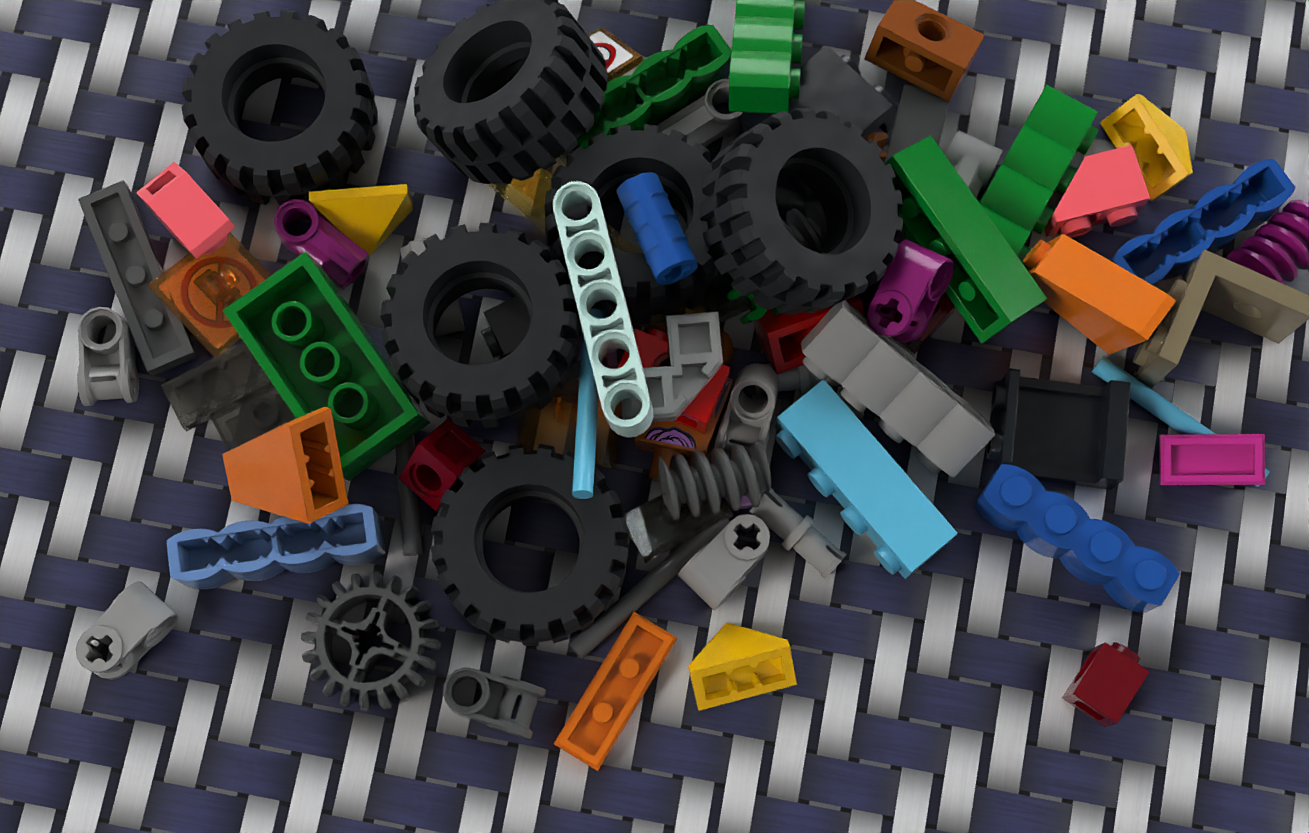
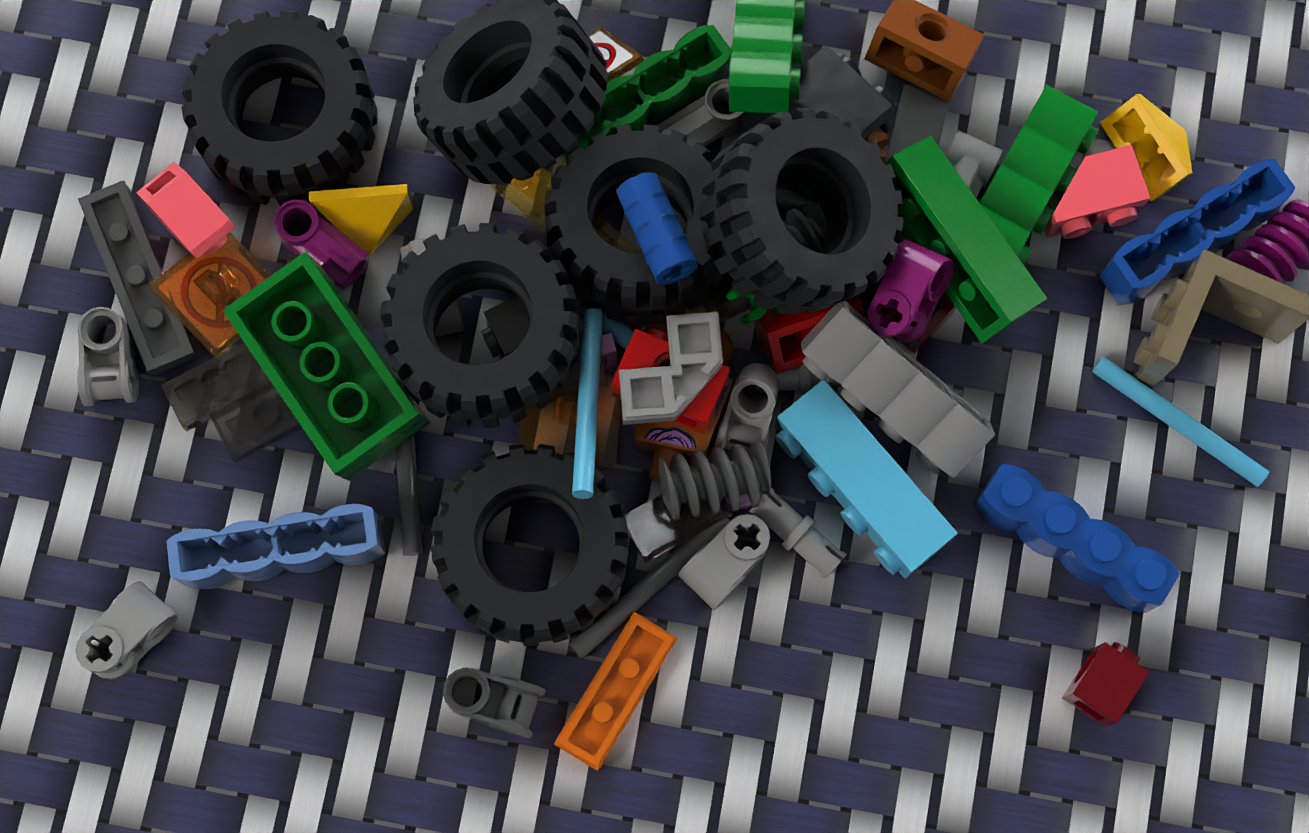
(290, 469): orange slope -> none
(362, 664): dark grey gear -> none
(439, 462): dark red brick -> none
(602, 284): light aqua beam -> none
(740, 666): yellow slope -> none
(1061, 429): black panel -> none
(1096, 294): orange slope -> none
(1212, 459): dark pink tile -> none

